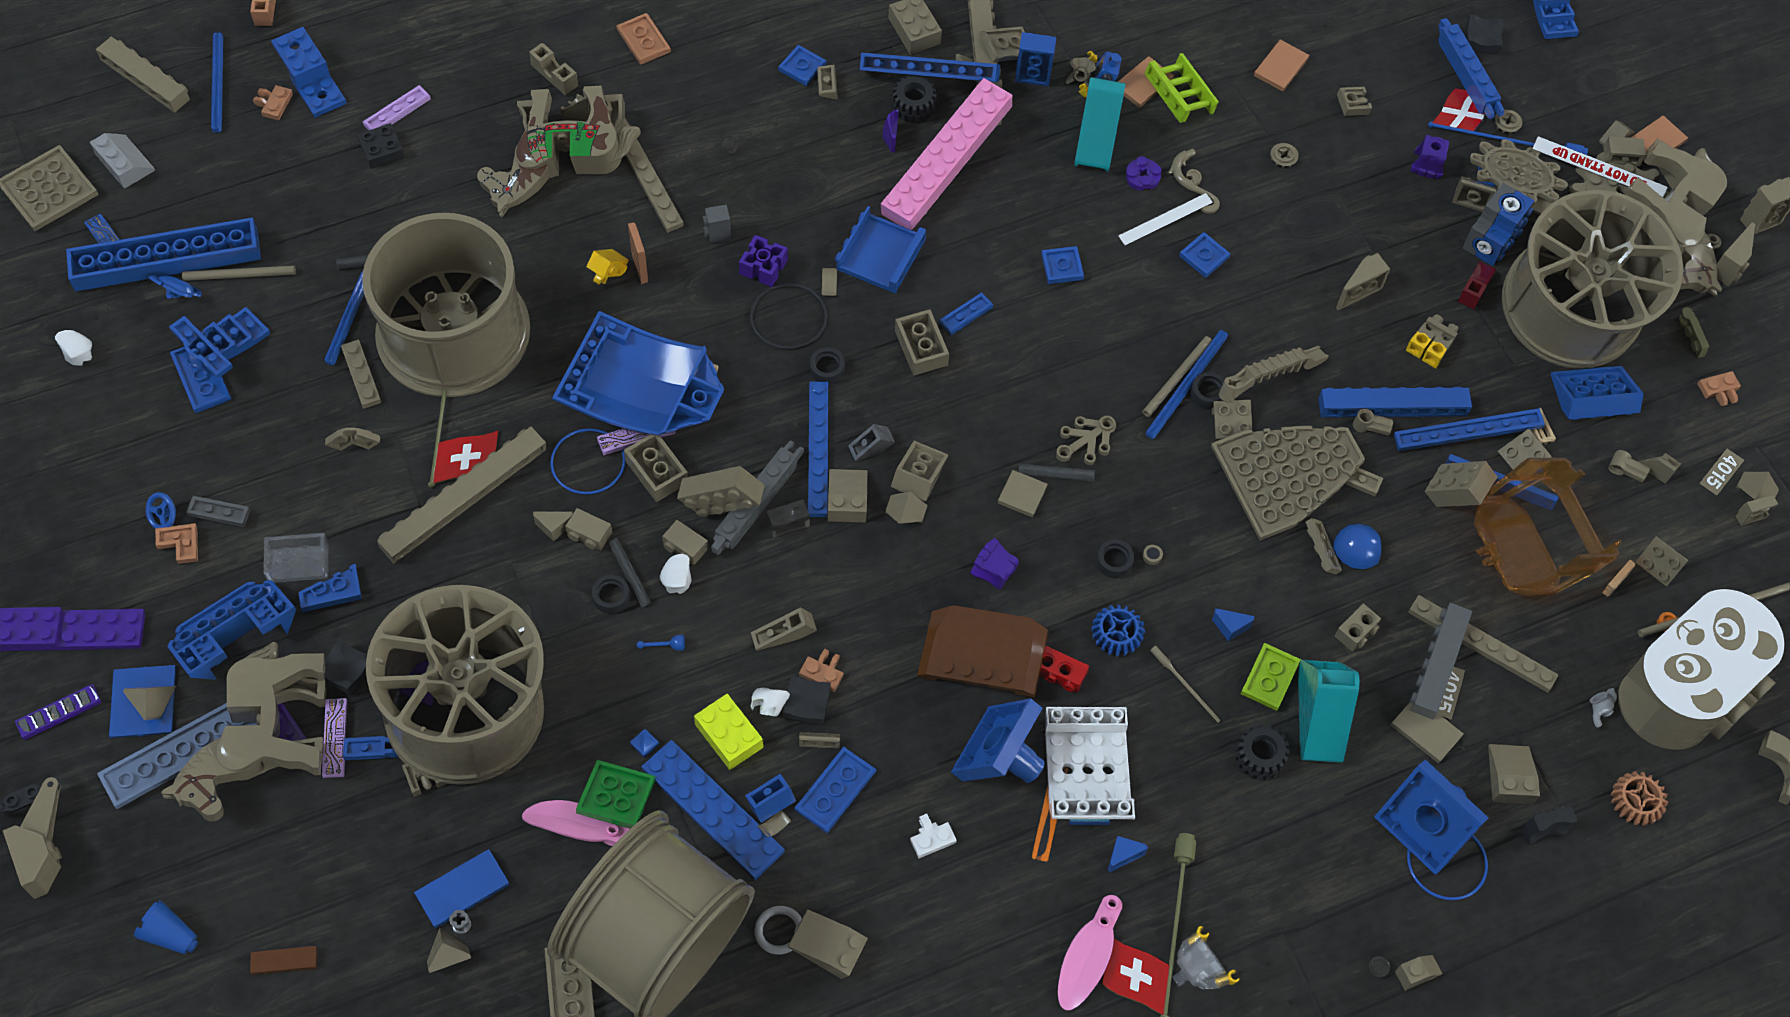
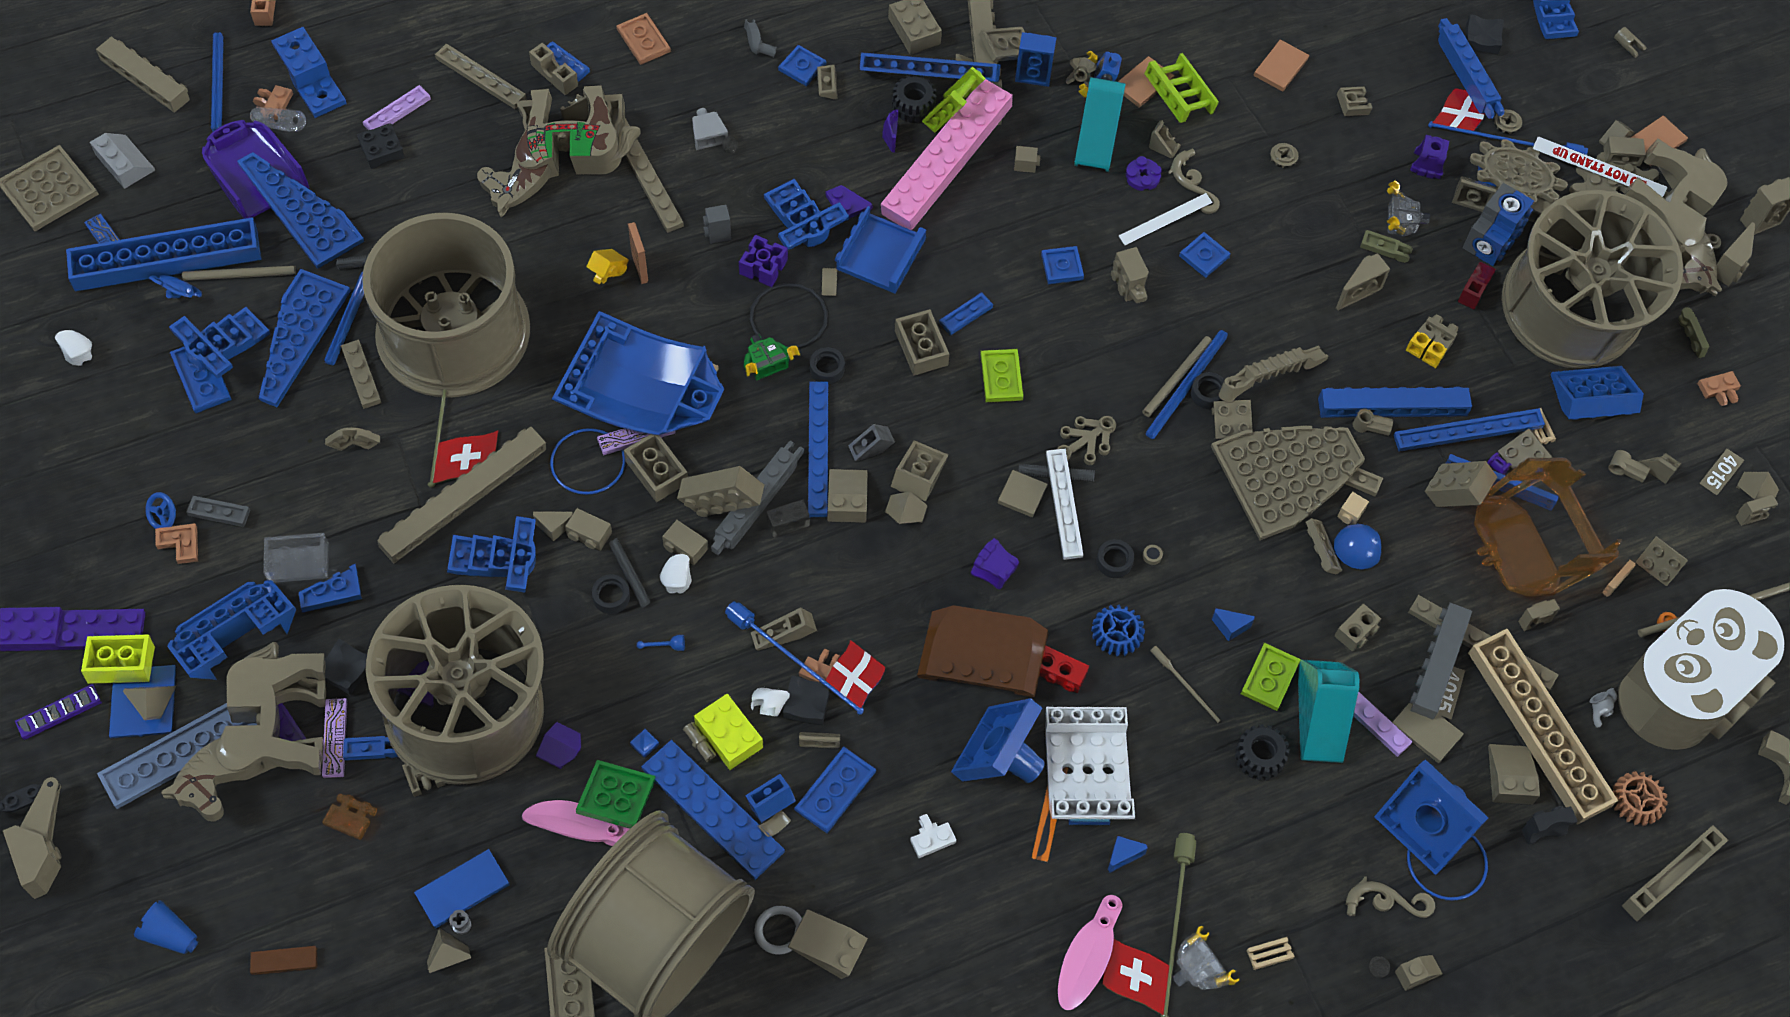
(118, 659): none -> neon yellow brick
(236, 141): none -> dark purple windscreen
(285, 118): none -> clear piece
(303, 319): none -> blue wing
(312, 222): none -> blue wing
(347, 821): none -> clear orange plate
(480, 76): none -> dark tan plate
(497, 555): none -> blue slope
(559, 745): none -> dark purple slope
(563, 56): none -> blue tile
(699, 741): none -> dark tan pin
(708, 129): none -> light grey torso
(755, 41): none -> dark grey arm
(767, 357): none -> green torso
(802, 216): none -> blue slope
(849, 200): none -> dark purple wing
(850, 677): none -> flag
(953, 99): none -> lime fence
(1001, 375): none -> lime plate
(1026, 159): none -> dark tan brick
(1064, 504): none -> white plate
(1130, 275): none -> dark tan hinge
(1162, 141): none -> dark tan slope
(1283, 941): none -> tan tile
(1352, 509): none -> tan brick
(1380, 726): none -> lavender plate
(1386, 246): none -> olive hinge
(1391, 895): none -> dark tan plant
(1403, 212): none -> clear torso
(1499, 464): none -> dark purple bush
(1538, 613): none -> dark tan brick
(1542, 726): none -> tan brick
(1627, 40): none -> dark tan hinge
(1674, 873): none -> dark tan arch

